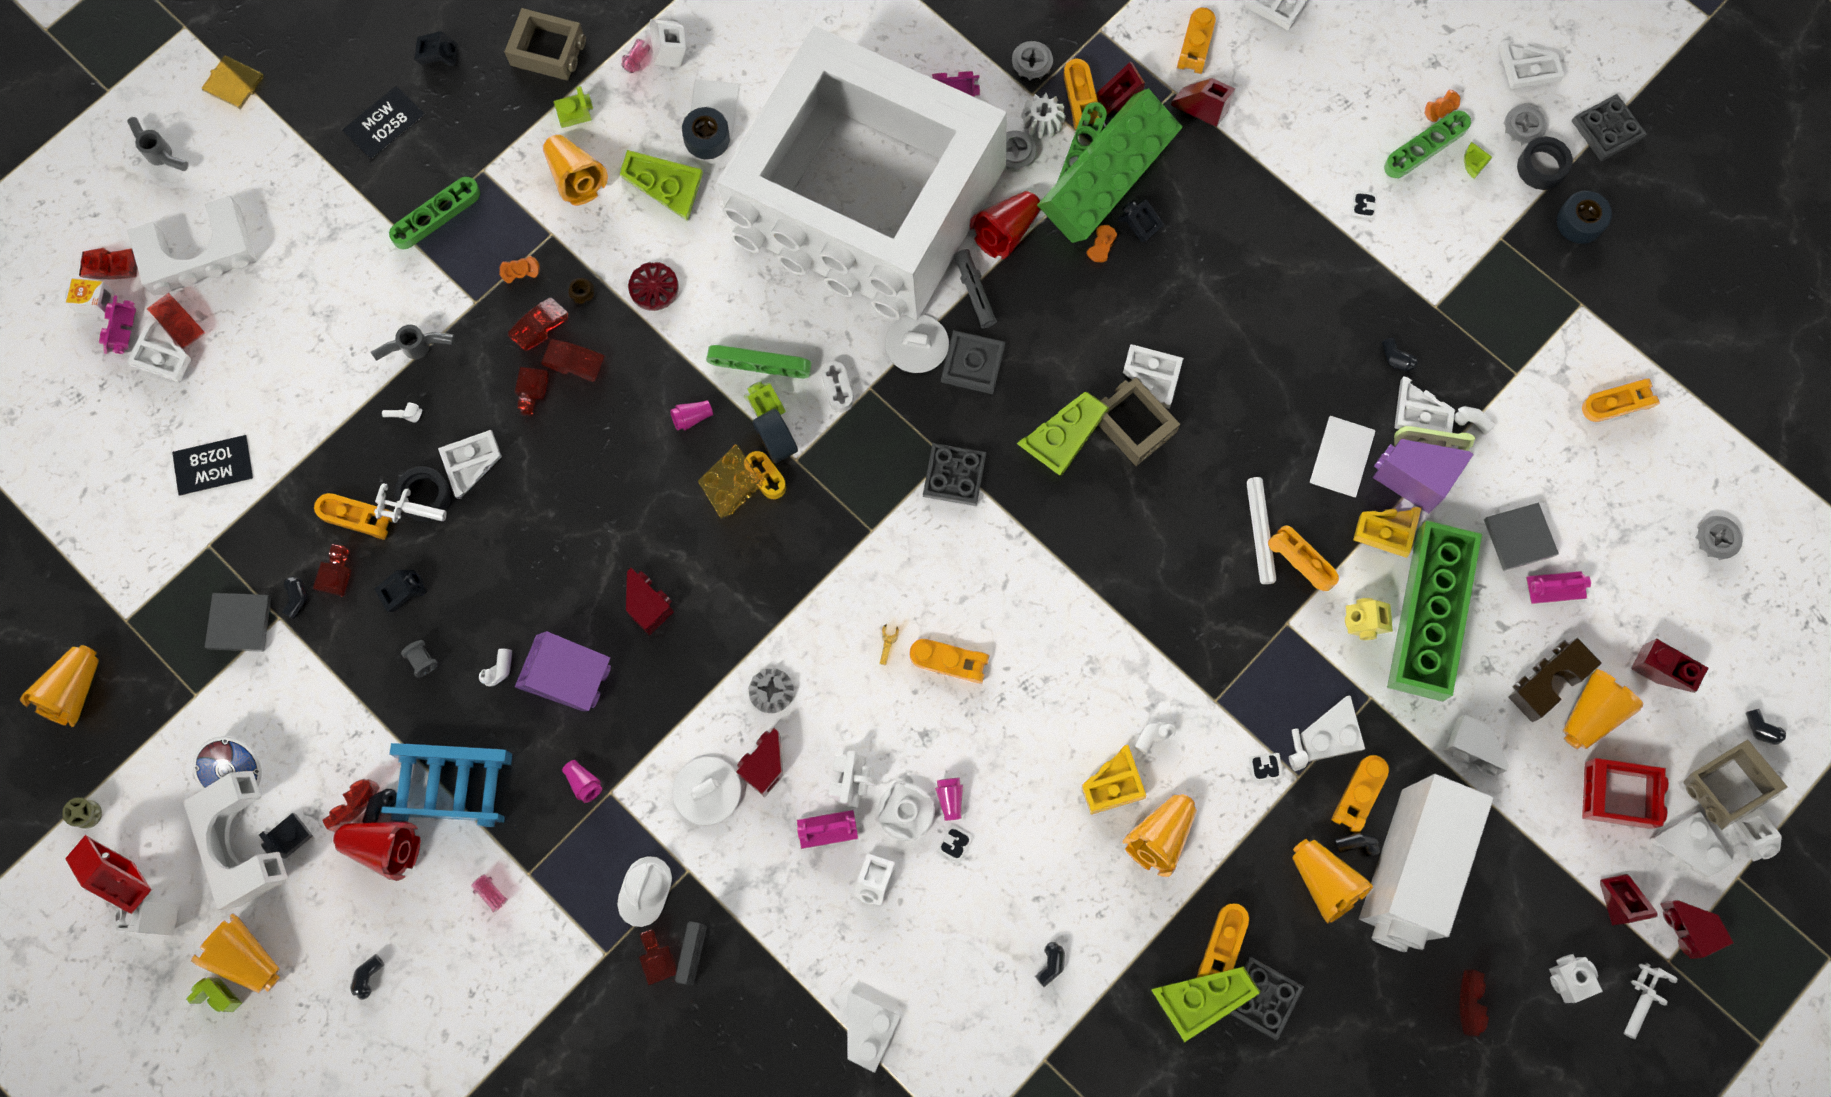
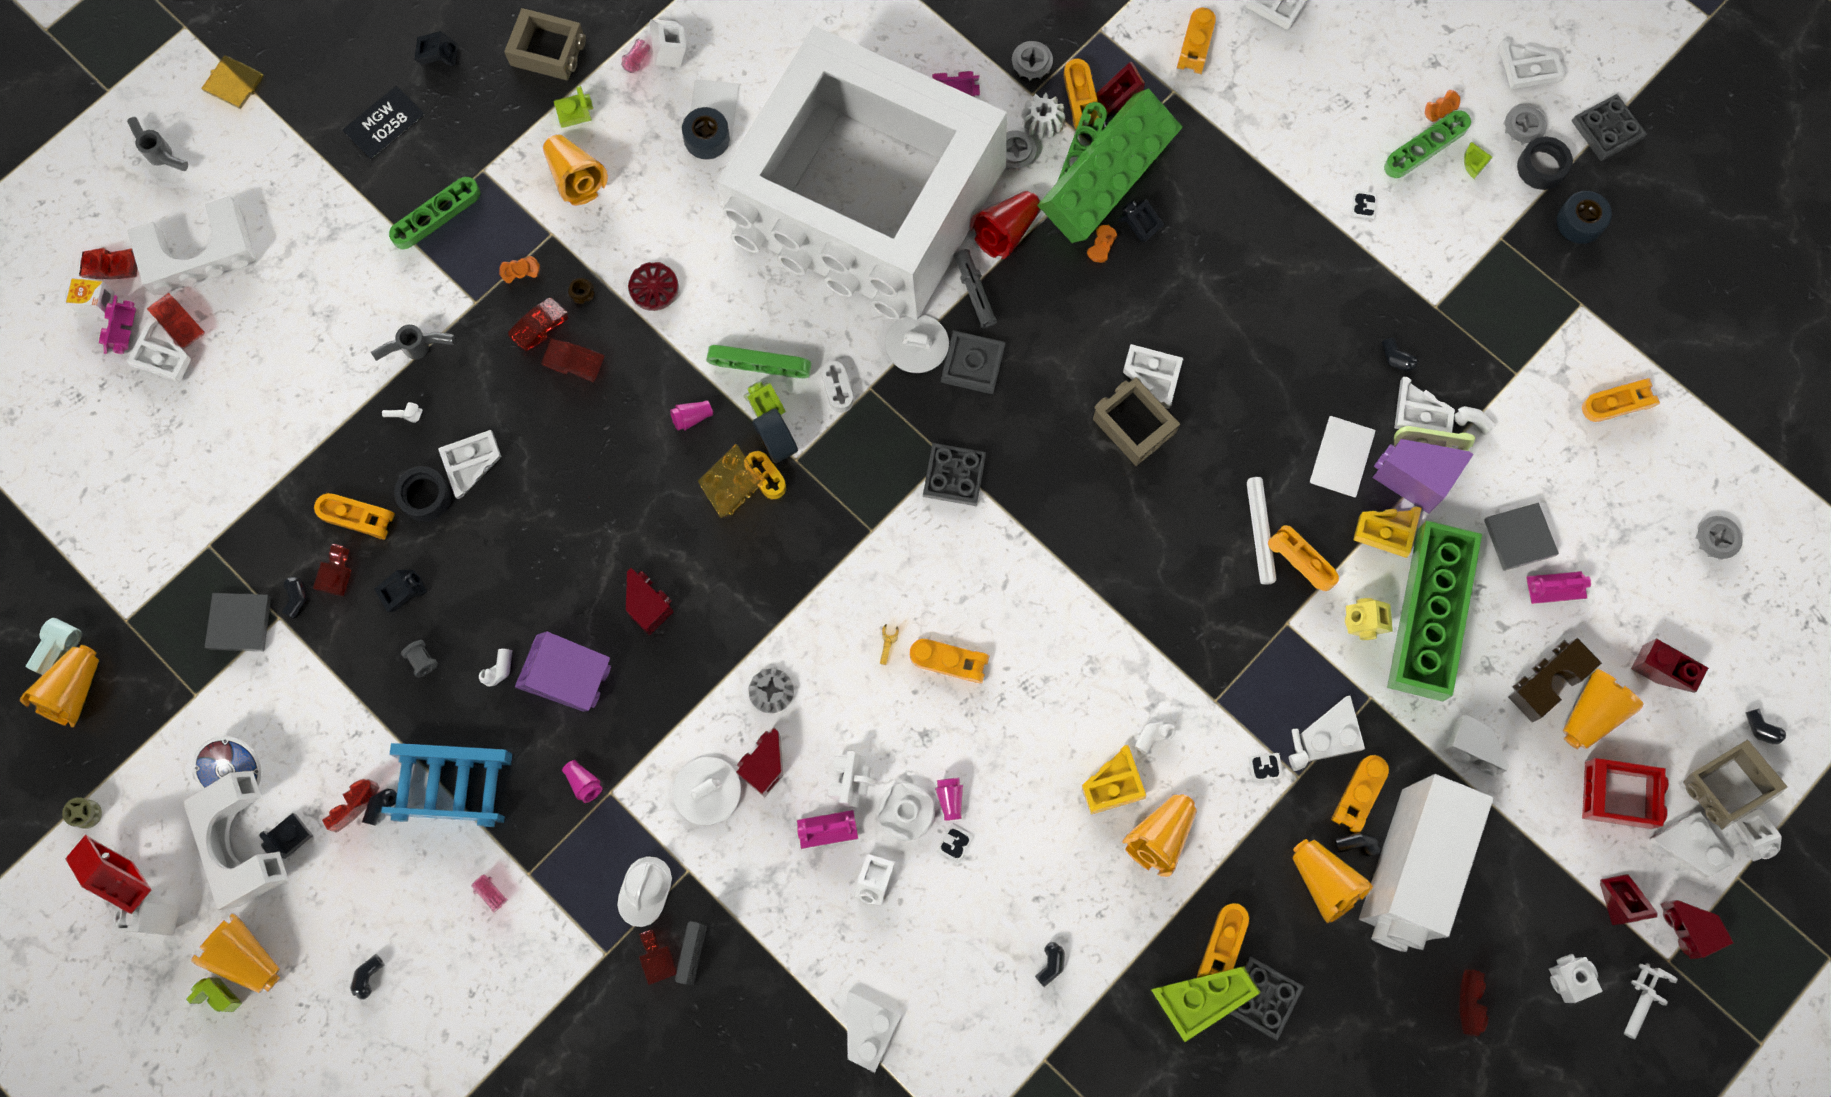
(55, 641): none -> light aqua piece
(212, 465): black sticker -> none
(380, 846): red cone -> none
(406, 506): white piece -> none
(530, 385): clear red plate -> none
(663, 180): lime wing -> none
(1065, 433): lime wing -> none
(1205, 100): dark red slope -> none

